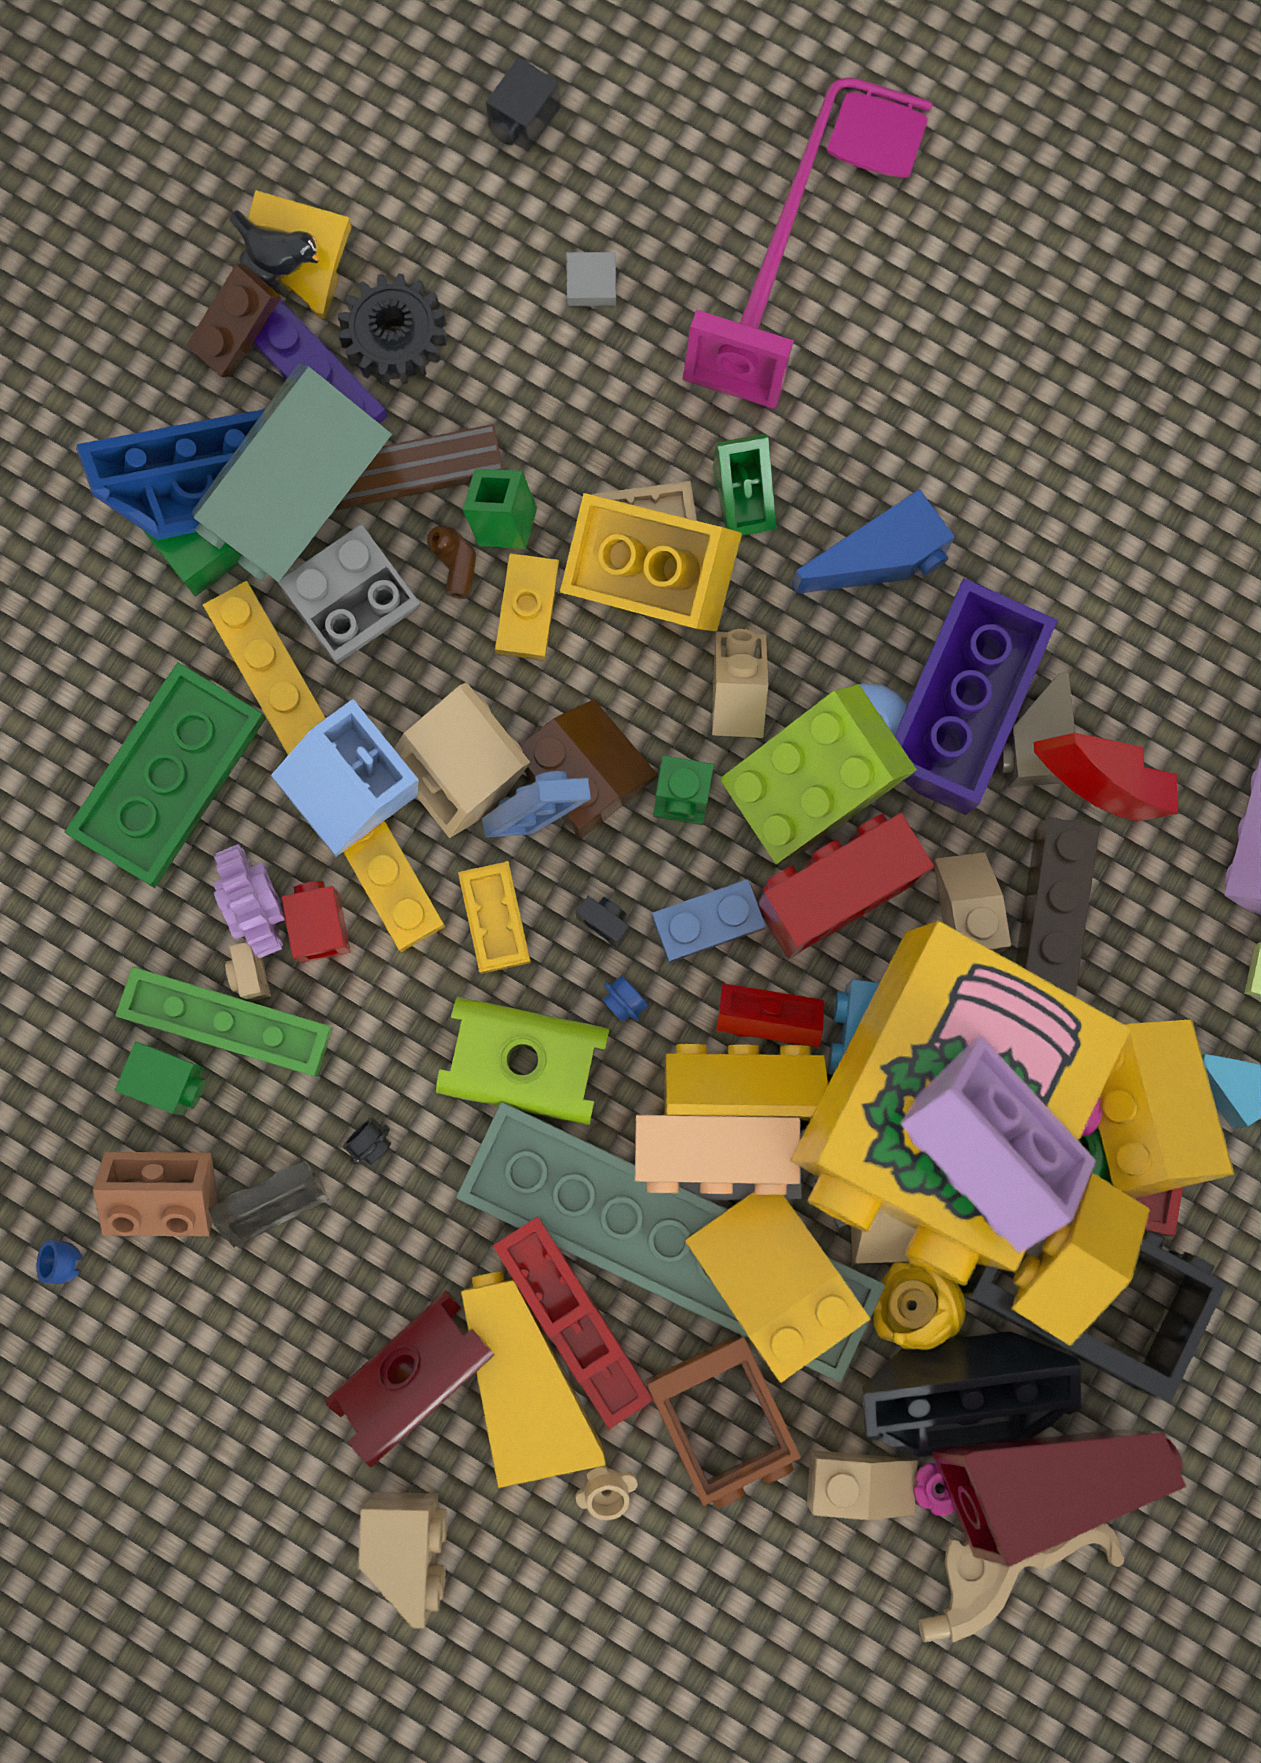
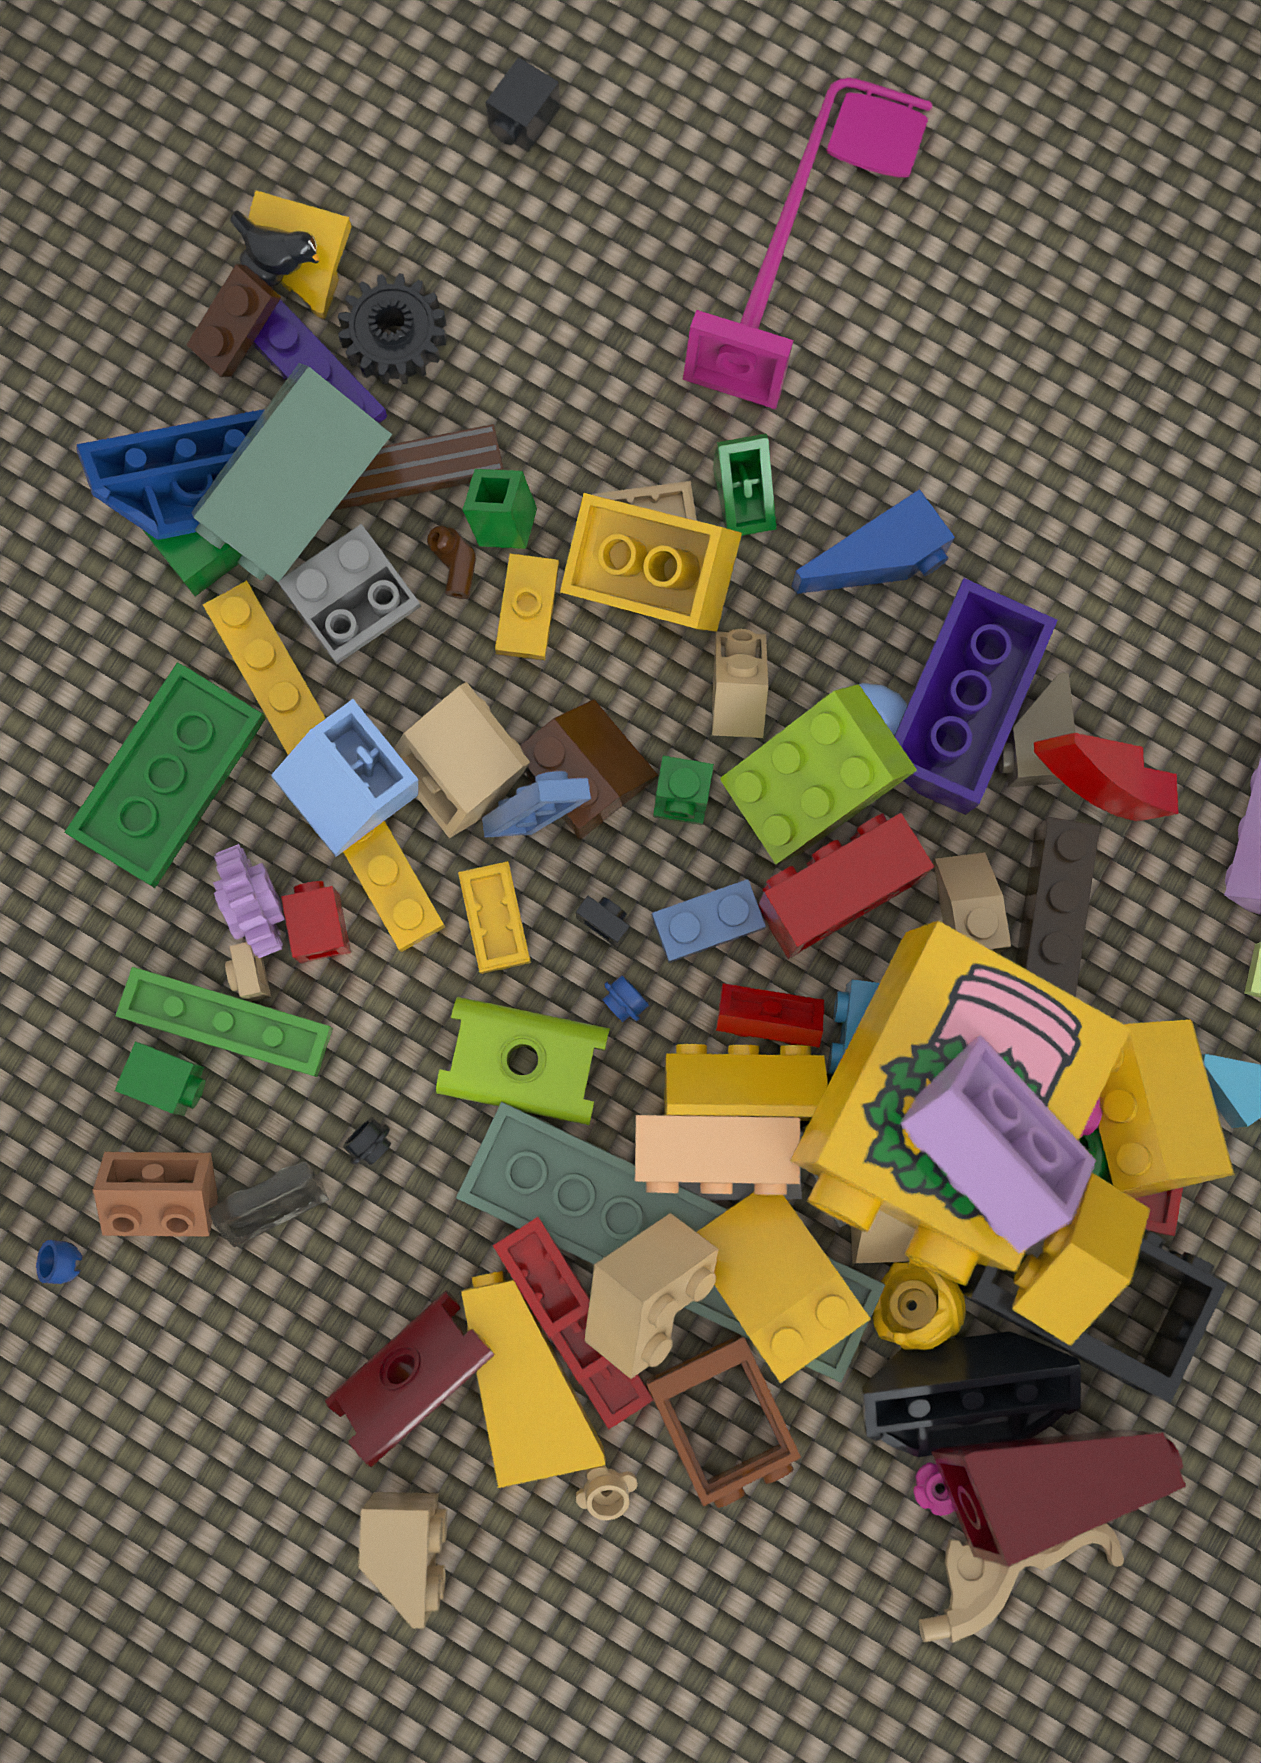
(591, 279): light grey tile -> none
(643, 1289): none -> tan brick
(860, 1485): tan slope -> none

